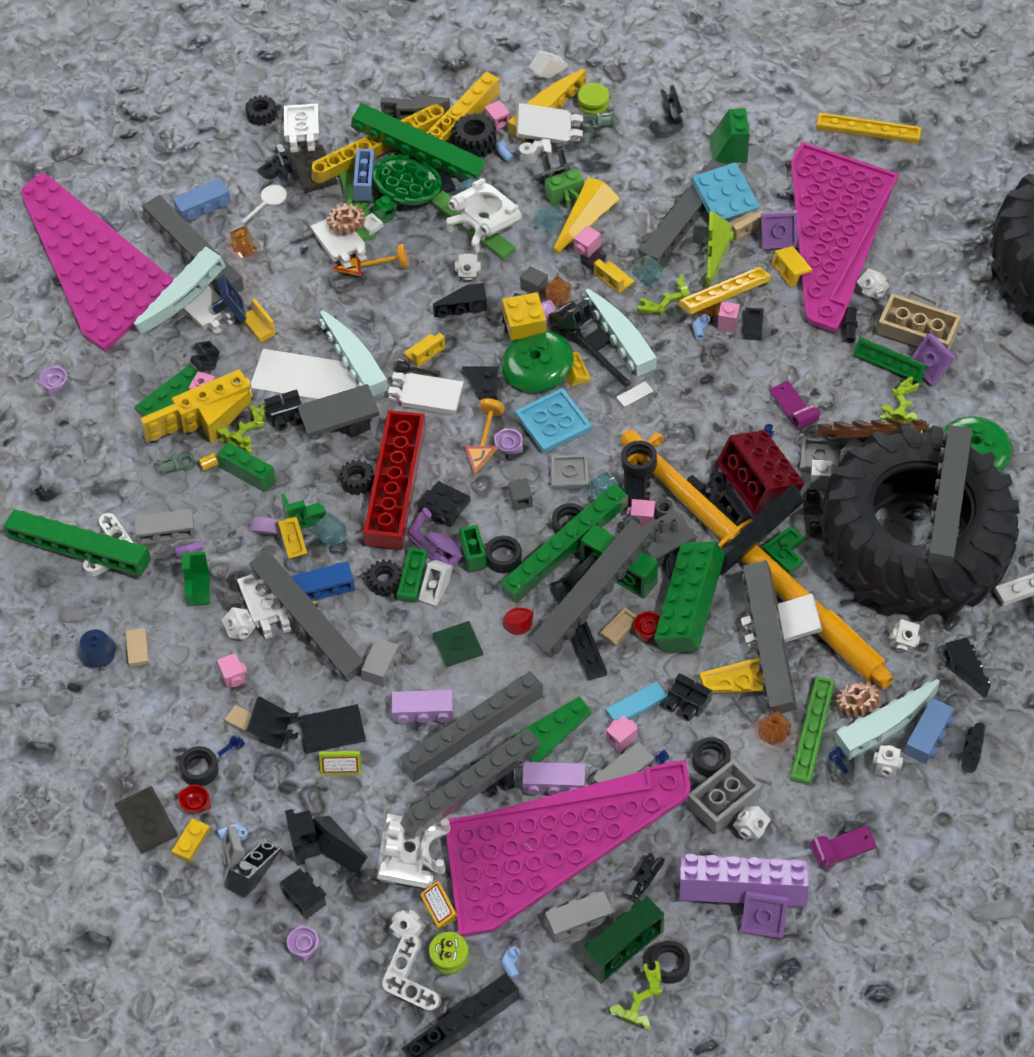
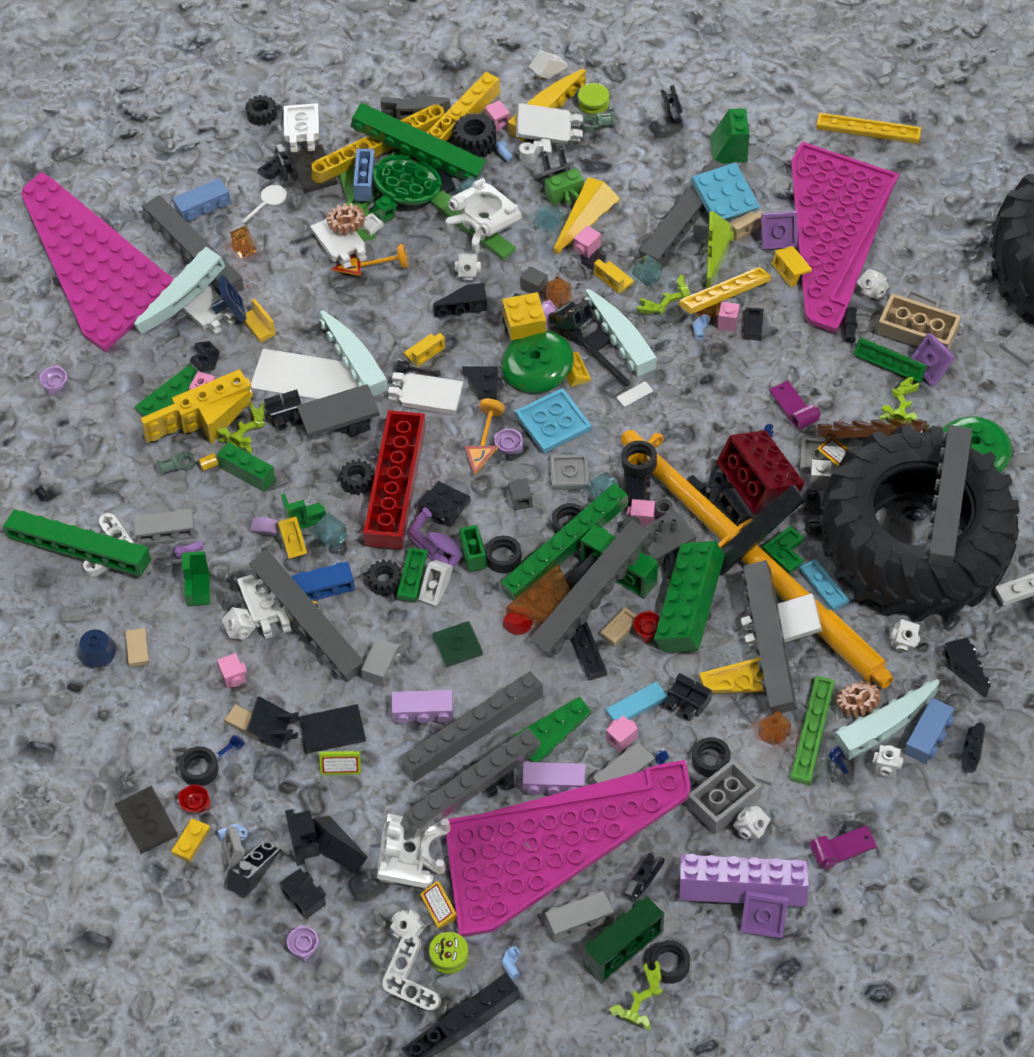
(542, 597): none -> clear orange wing
(824, 585): none -> medium azure tile
(833, 450): none -> slope

